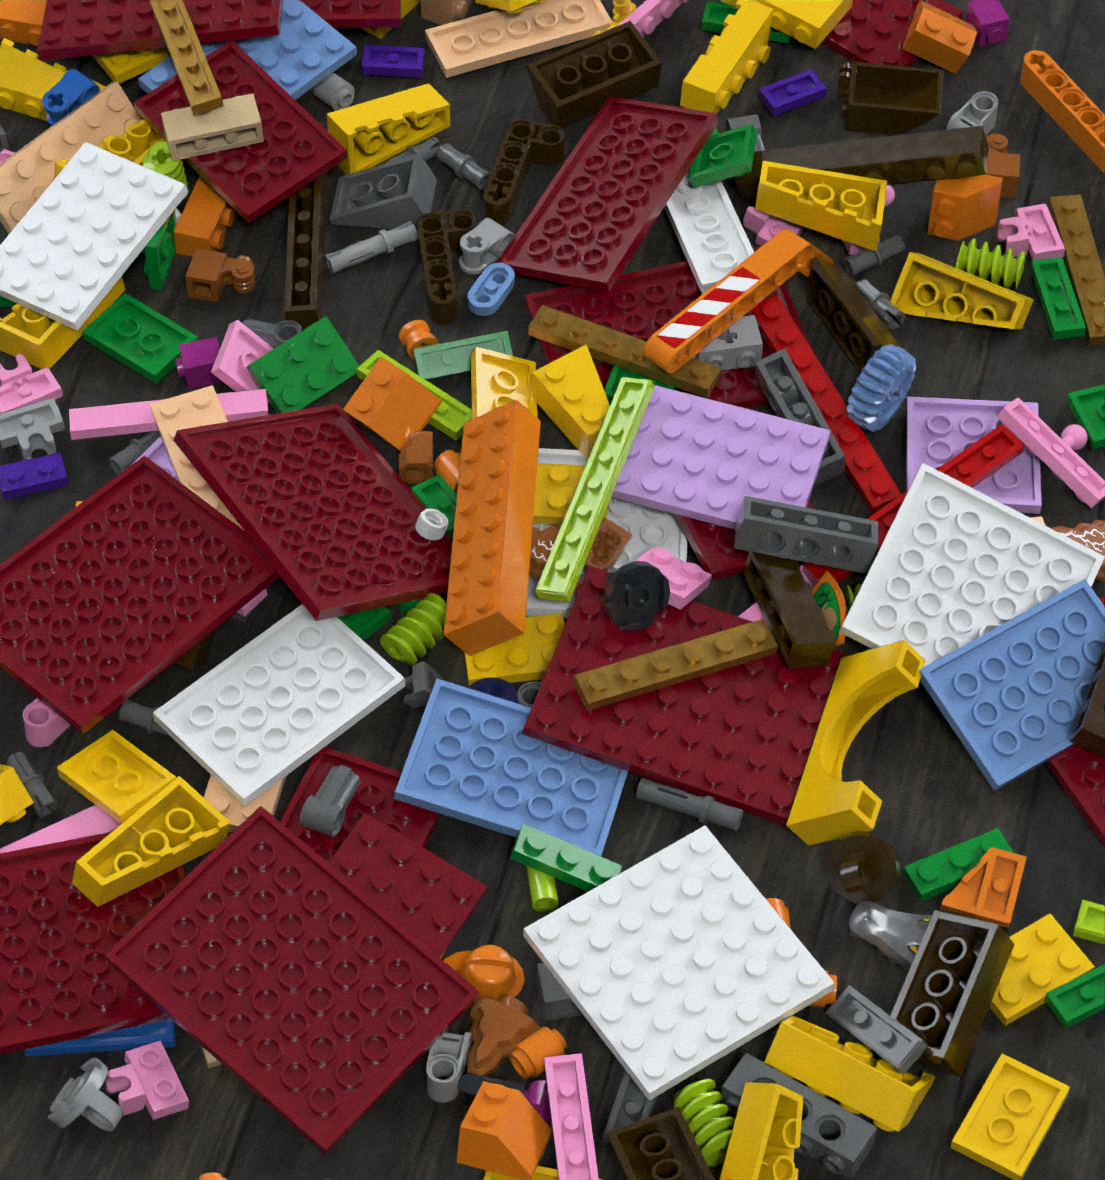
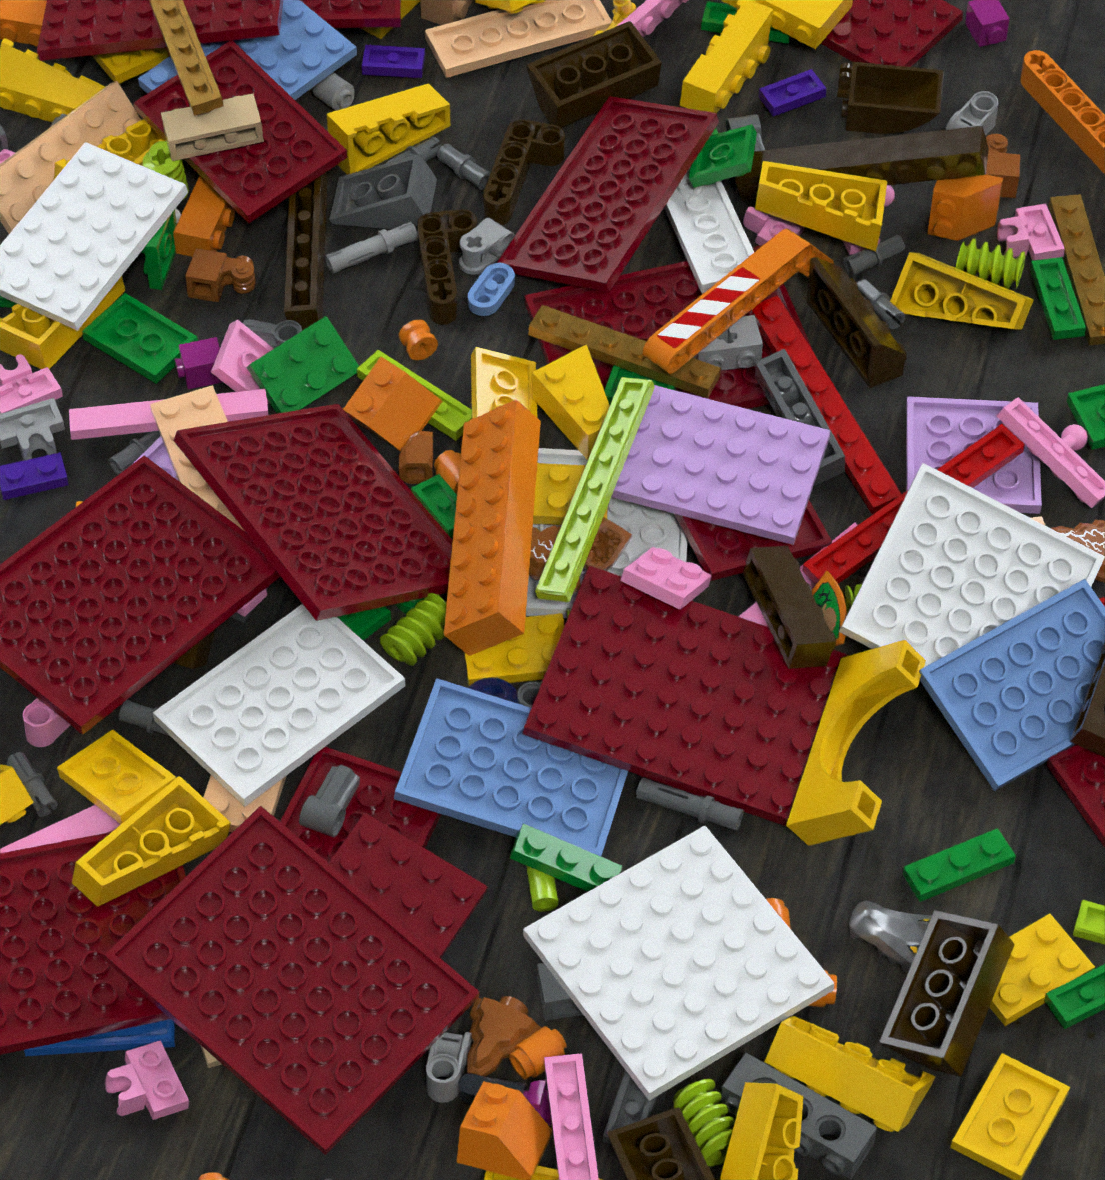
(68, 95): blue piece -> none
(85, 1098): light grey tile -> none
(421, 684): dark grey tile -> none
(431, 524): white axle -> none
(455, 356): plate -> none
(489, 971): orange piece -> none
(635, 595): black tile -> none
(674, 664): pearl gold plate -> none
(806, 534): dark grey brick -> none
(863, 867): dark brown tile -> none
(876, 1029): tile -> none
(881, 387): medium blue gear -> none
(939, 37): orange slope -> none
(989, 888): orange wing -> none

